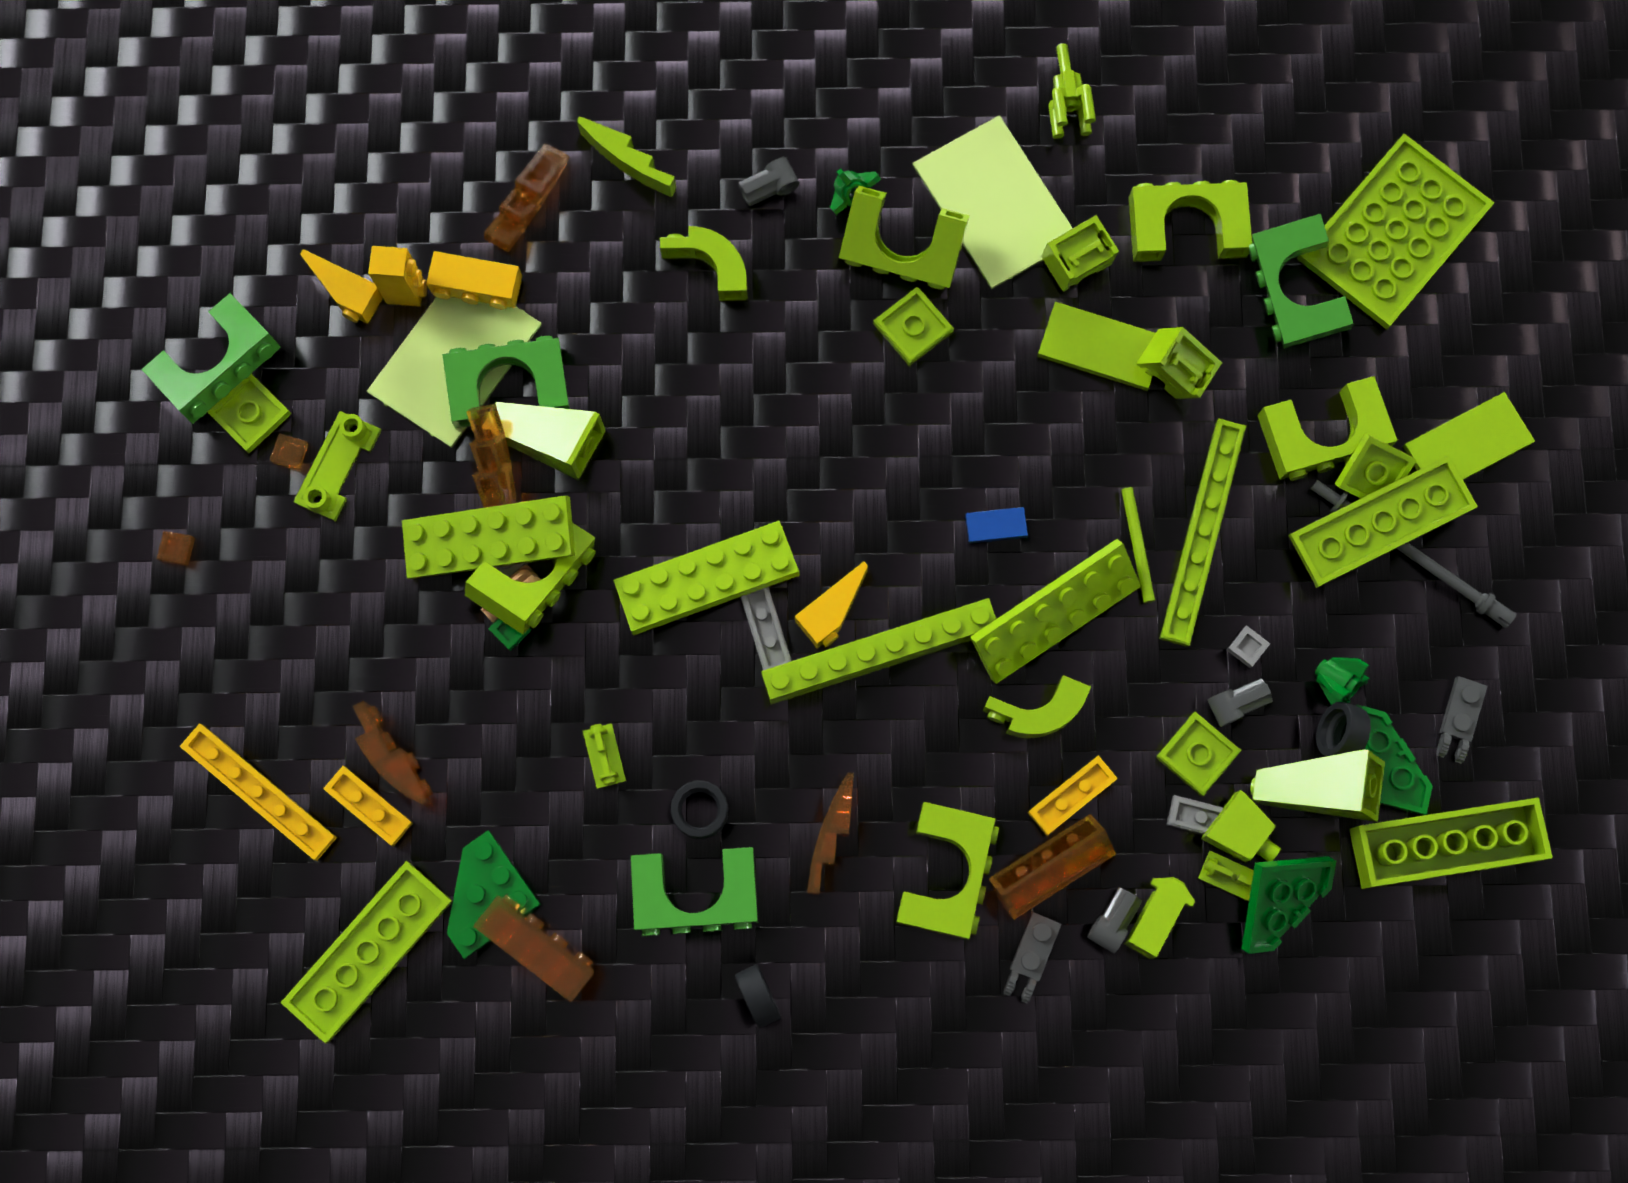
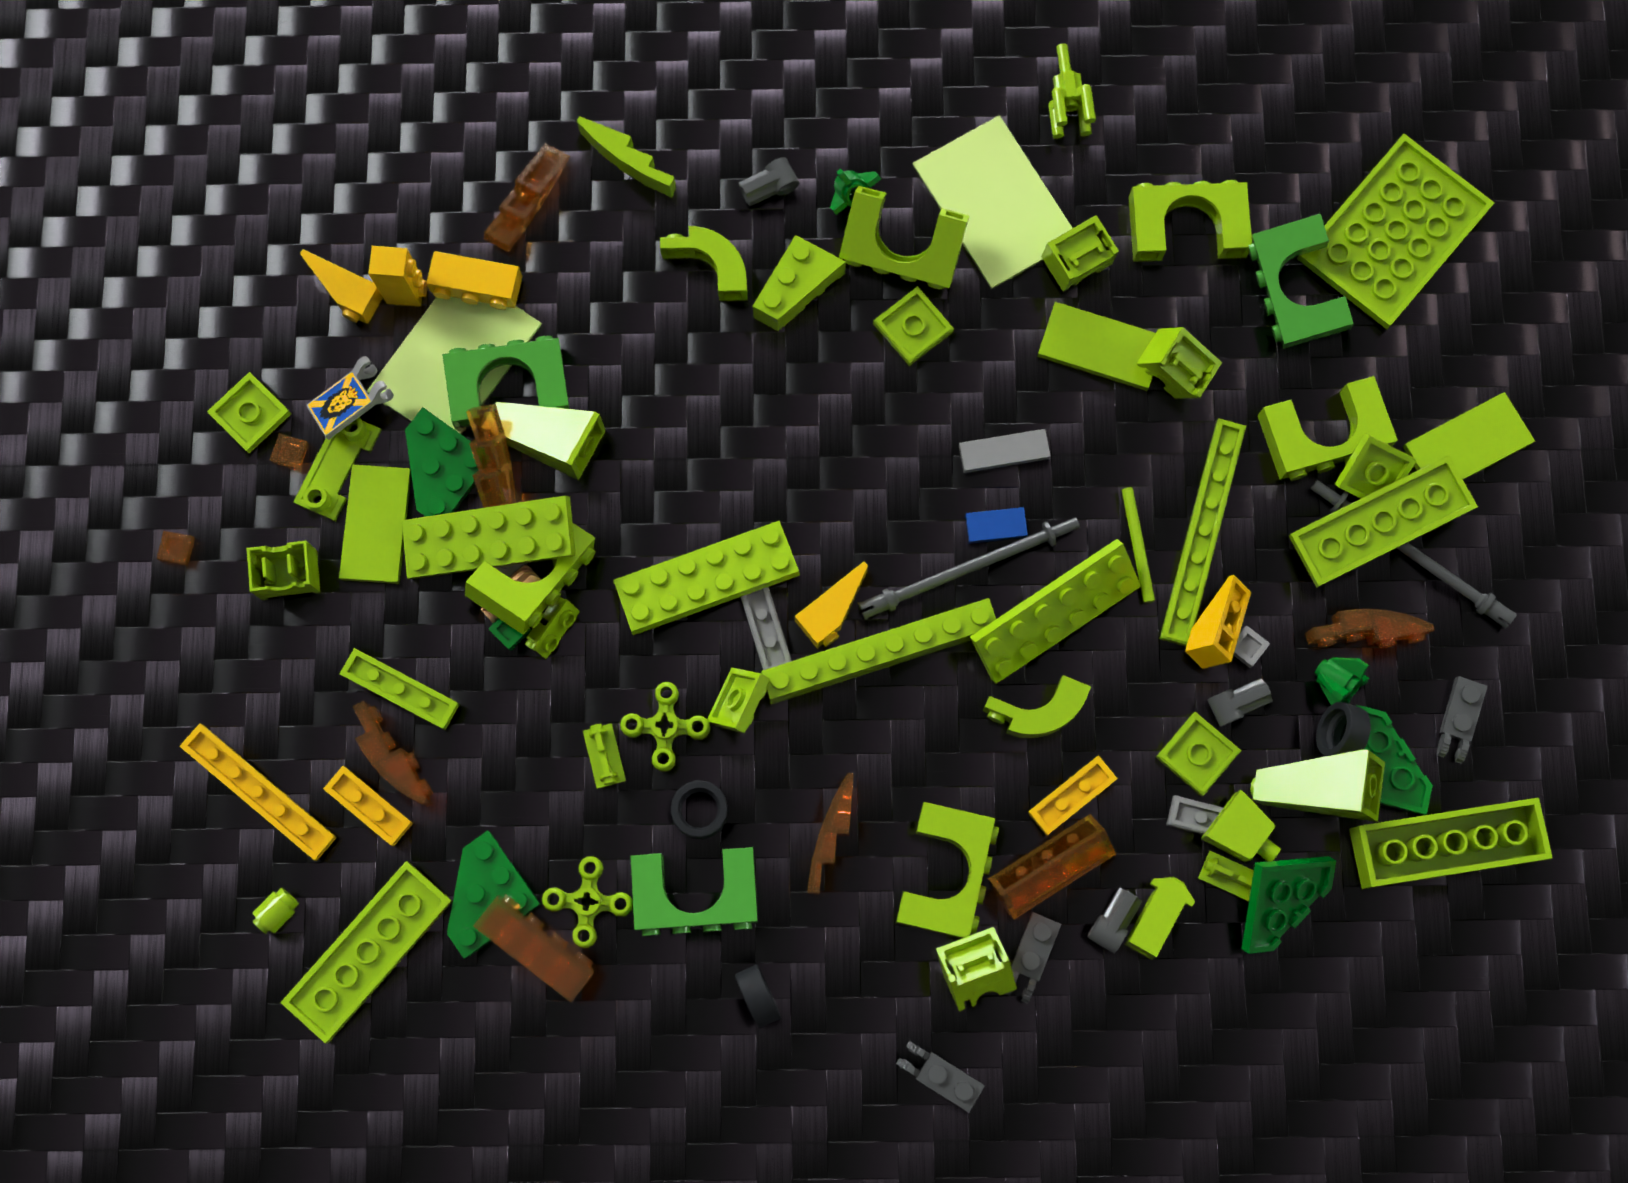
(199, 392): bright green arch -> none
(275, 911): none -> lime brick
(286, 569): none -> lime piece
(348, 399): none -> flag
(374, 524): none -> lime tile
(399, 689): none -> lime plate
(438, 464): none -> green plate
(546, 638): none -> lime hinge
(588, 886): none -> lime gear
(650, 726): none -> lime gear
(738, 700): none -> lime plate
(795, 282): none -> lime wedge
(890, 599): none -> dark grey bar
(944, 1078): none -> dark grey hinge
(978, 965): none -> lime piece
(1004, 450): none -> light grey tile
(1219, 626): none -> yellow slope
(1379, 626): none -> clear orange slope

